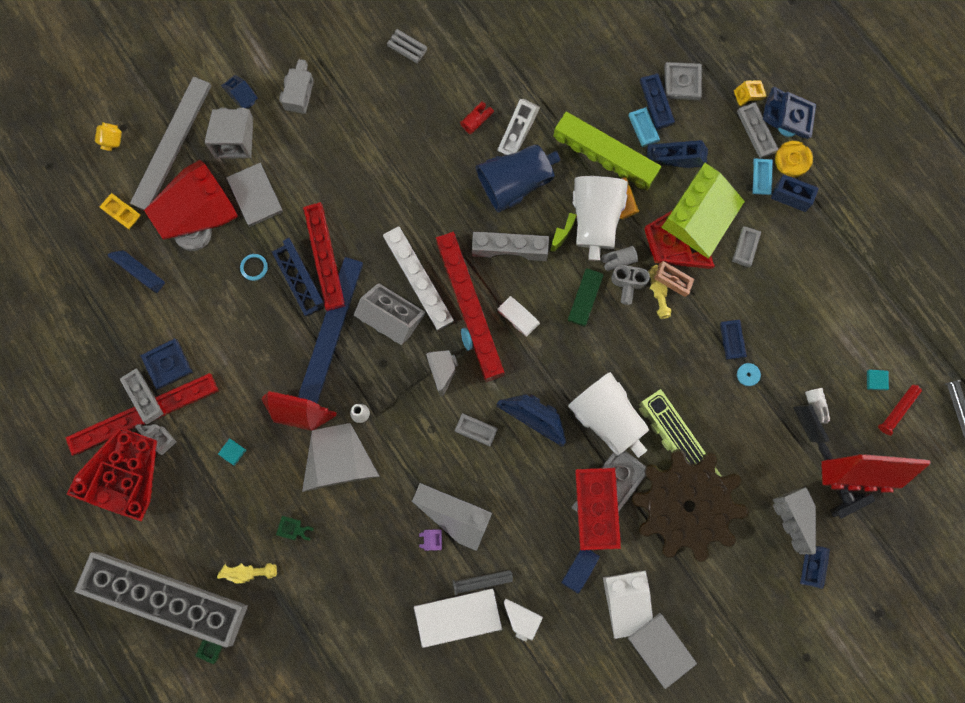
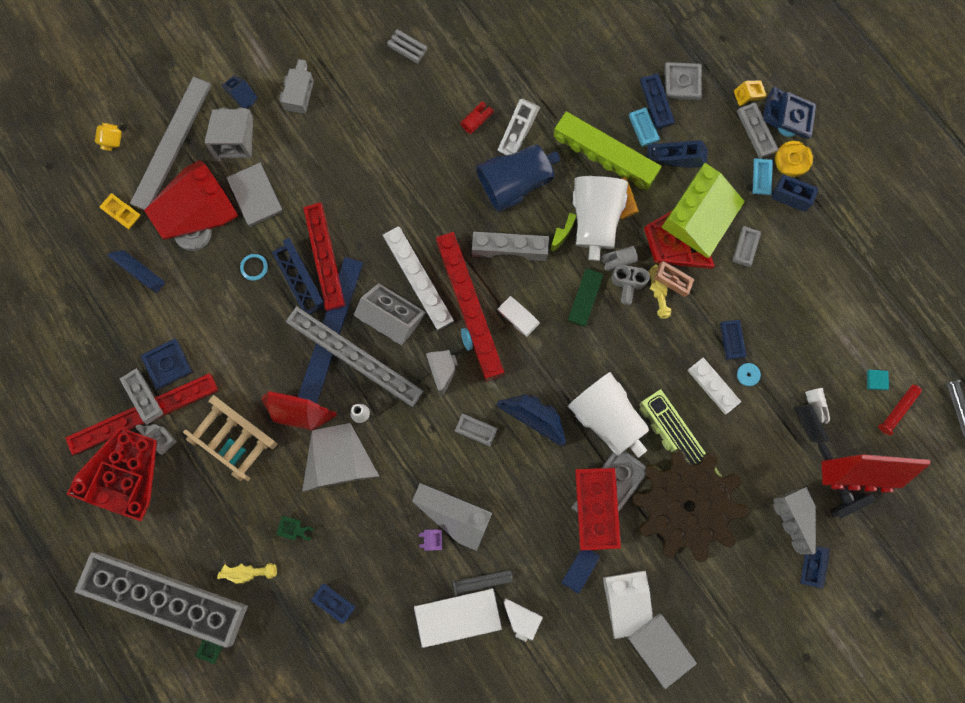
(233, 419): none -> tan fence
(333, 603): none -> dark blue plate
(354, 356): none -> light grey tile
(714, 386): none -> white plate

